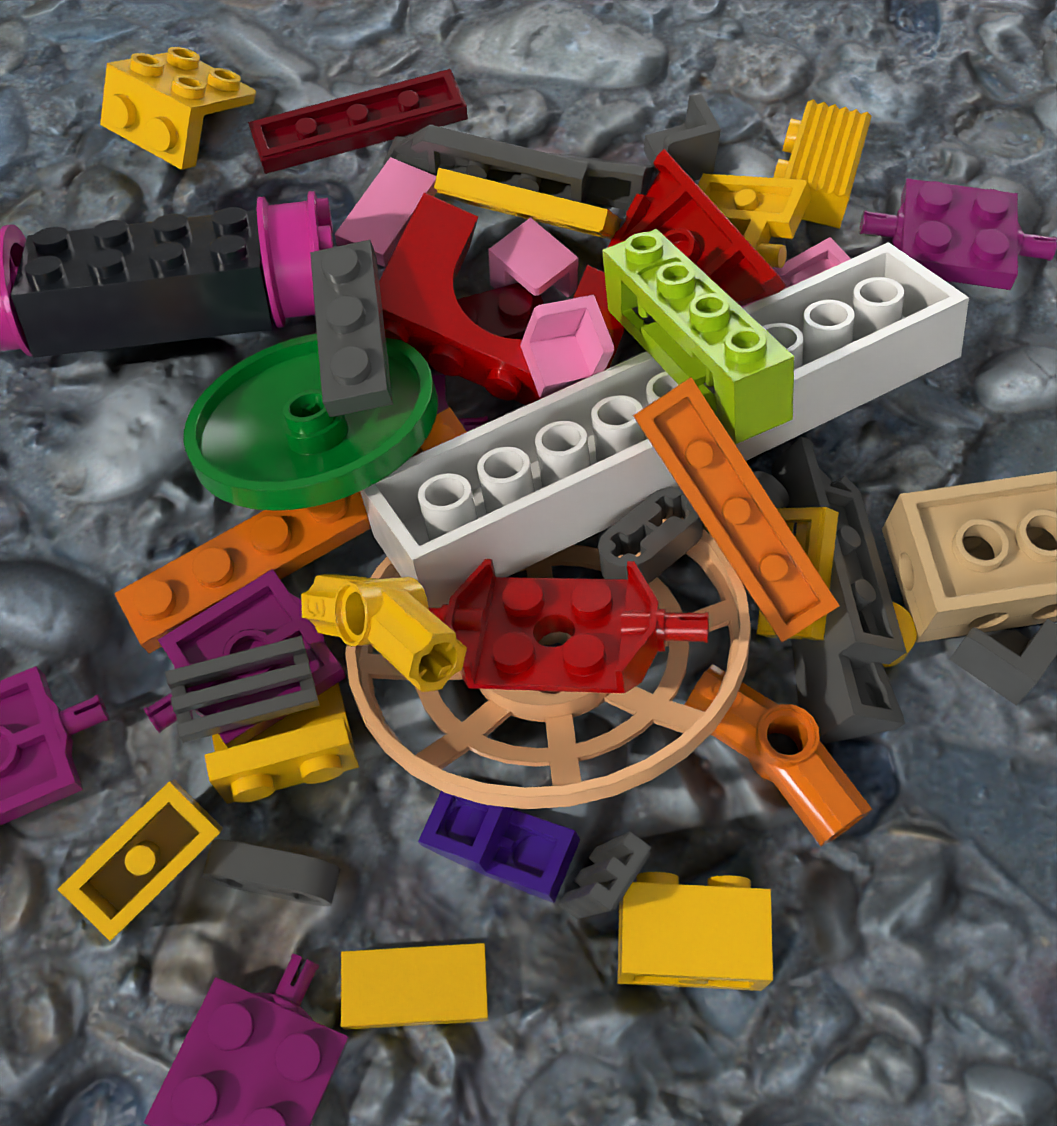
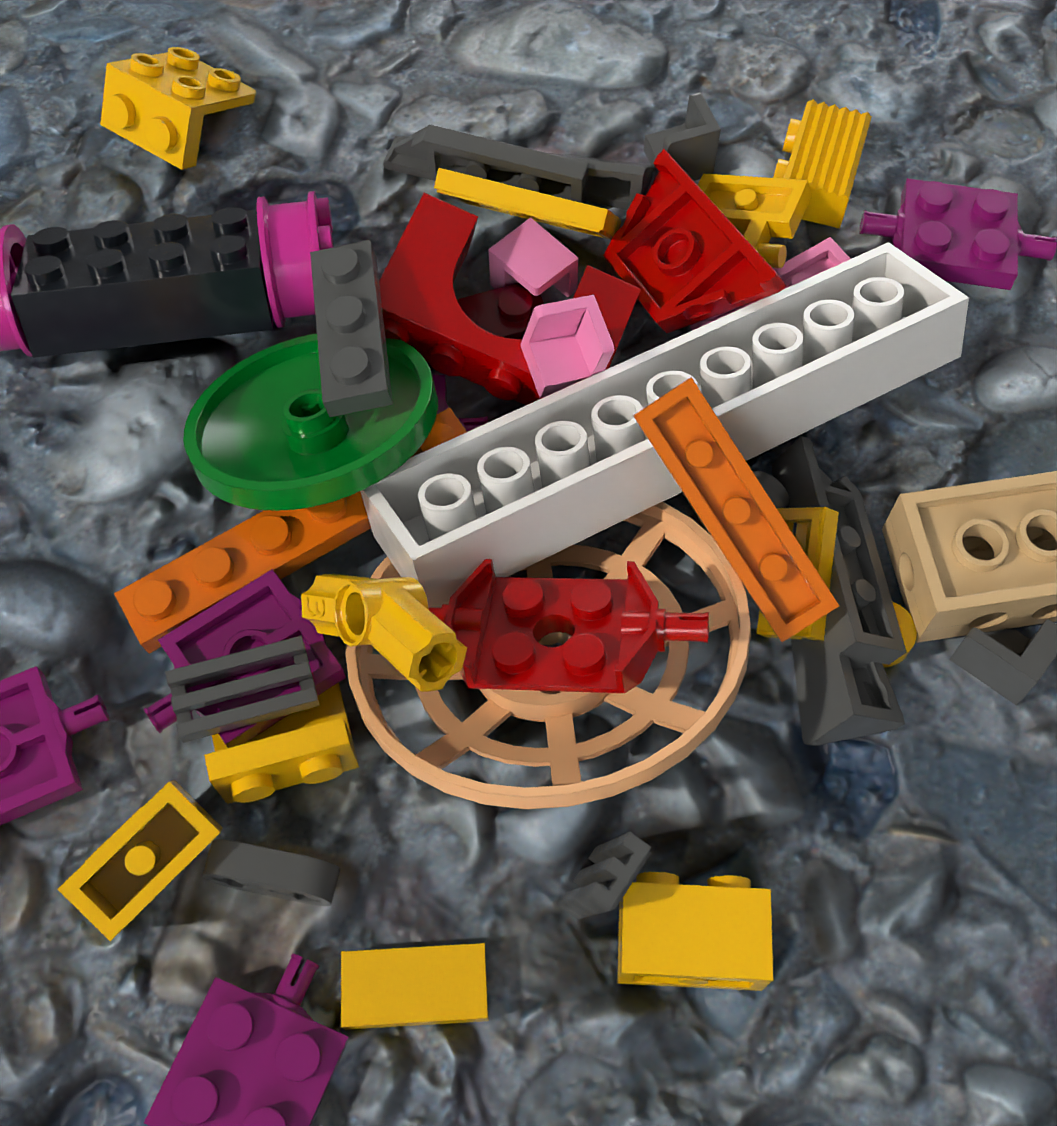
(357, 120): dark red tile -> none
(386, 208): bright pink tile -> none
(502, 844): dark purple slope -> none
(645, 531): dark grey beam -> none
(700, 334): lime brick -> none
(807, 780): orange piece -> none

